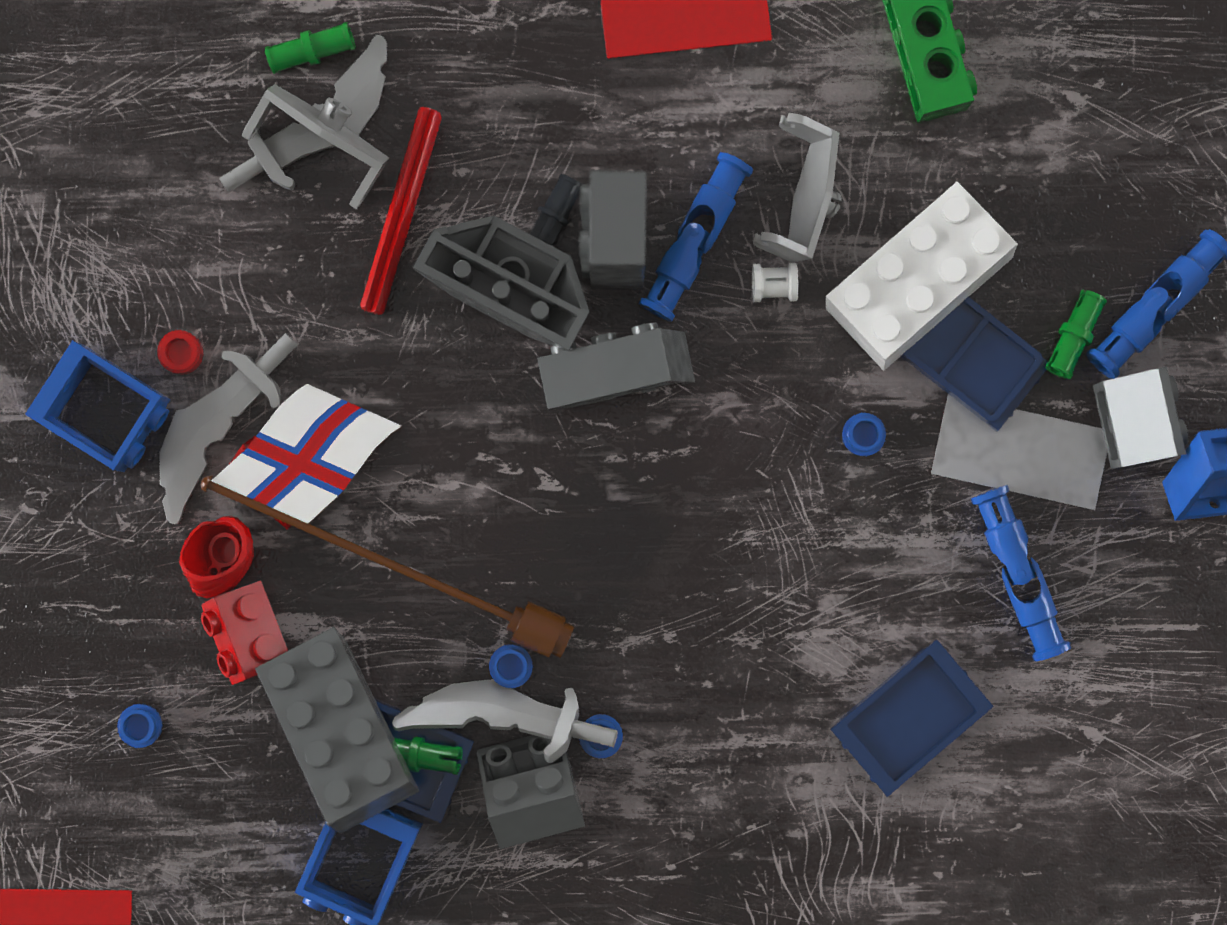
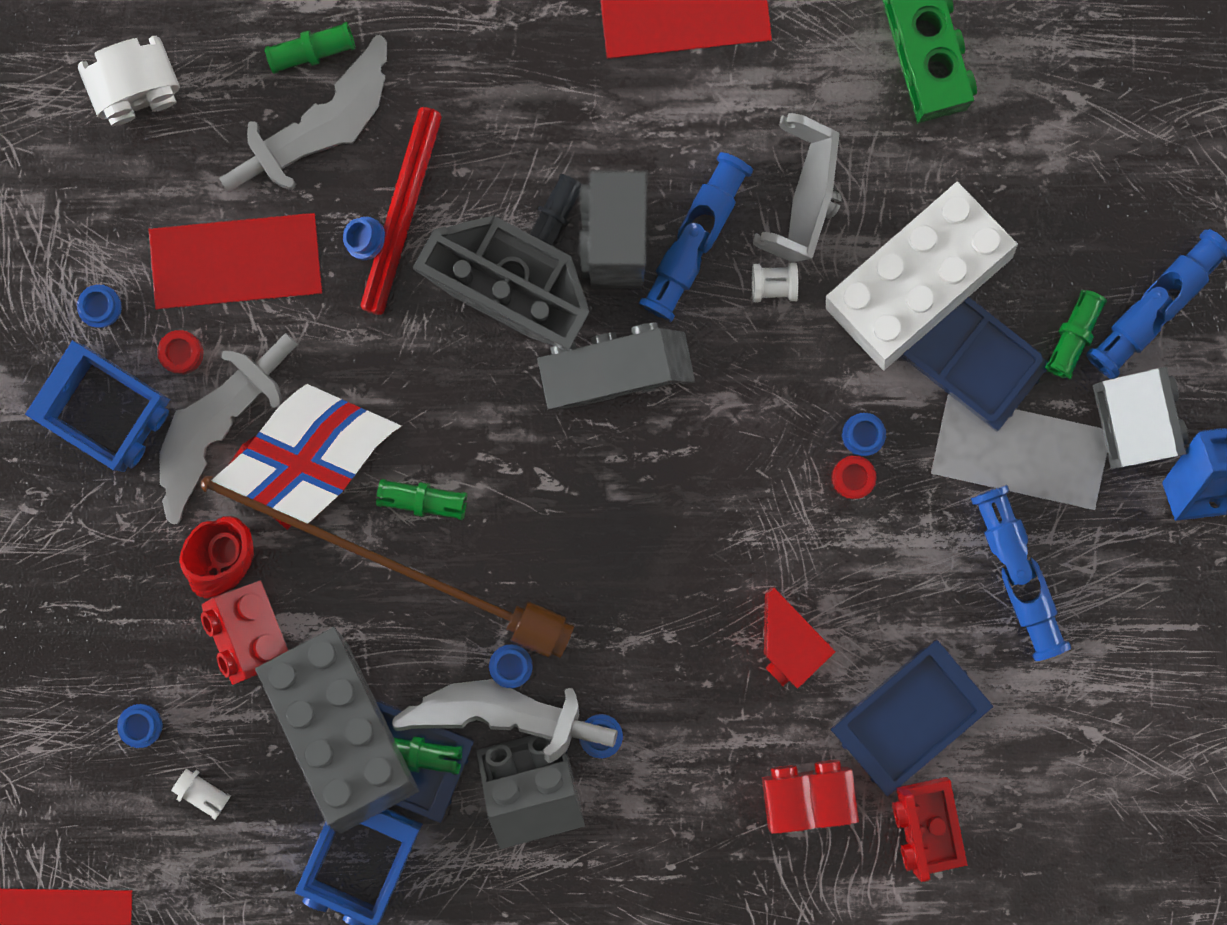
(99, 306): none -> blue plate
(129, 79): none -> white brick
(200, 793): none -> white pin
(235, 261): none -> red sticker
(327, 126): light grey piece -> none
(364, 237): none -> blue plate
(421, 499): none -> green pin
(791, 642): none -> red slope
(809, 798): none -> red brick
(853, 477): none -> red tile
(930, 827): none -> red bracket

